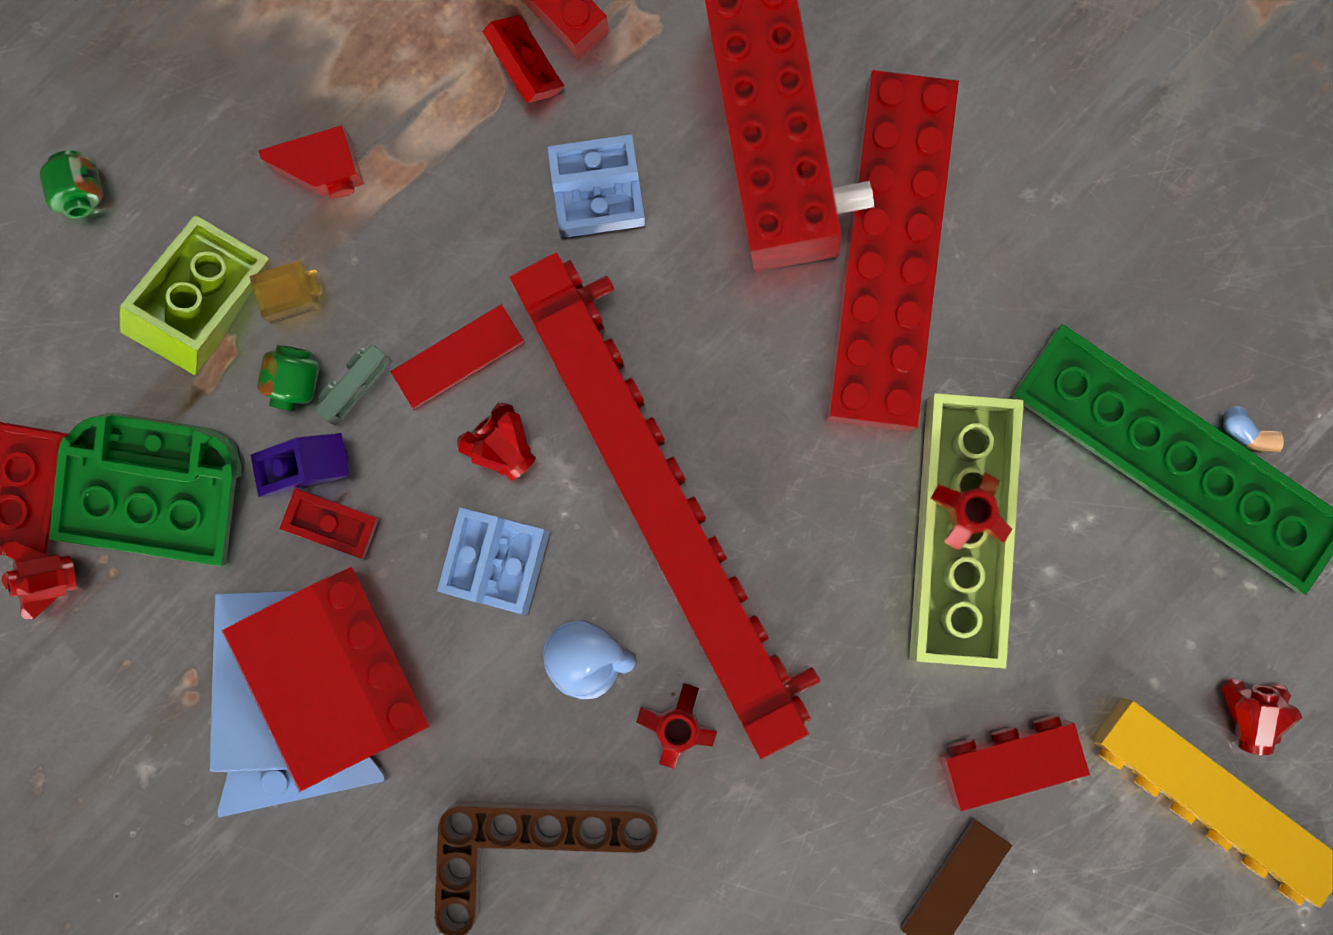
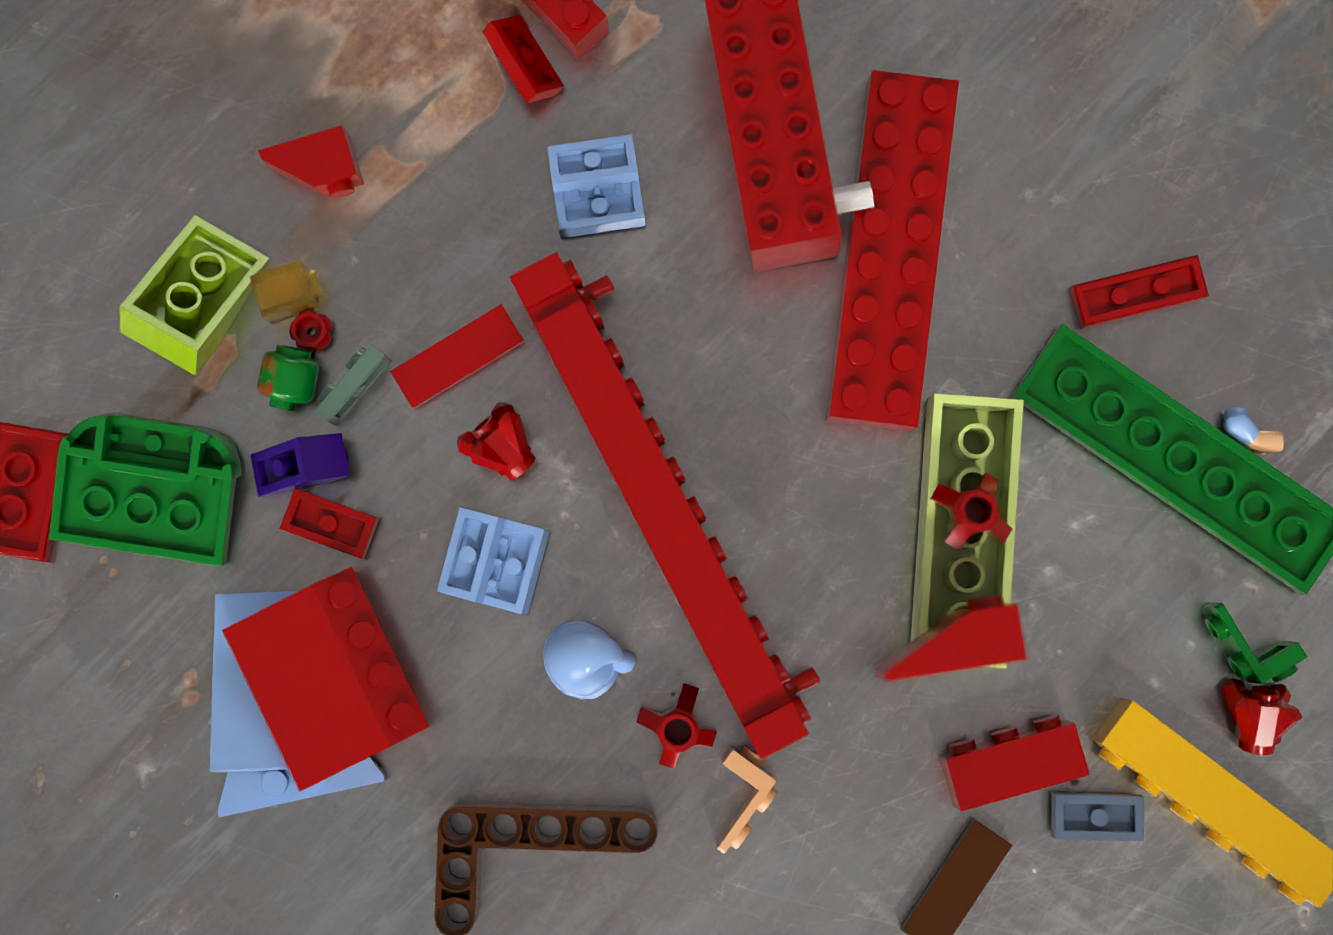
(37, 578): red rock -> none
(71, 184): green head -> none
(306, 320): none -> red plate
(749, 767): none -> light nougat bracket
(965, 639): none -> red slope
(1097, 816): none -> sand blue plate
(1138, 291): none -> red tile
(1272, 664): none -> green bracket

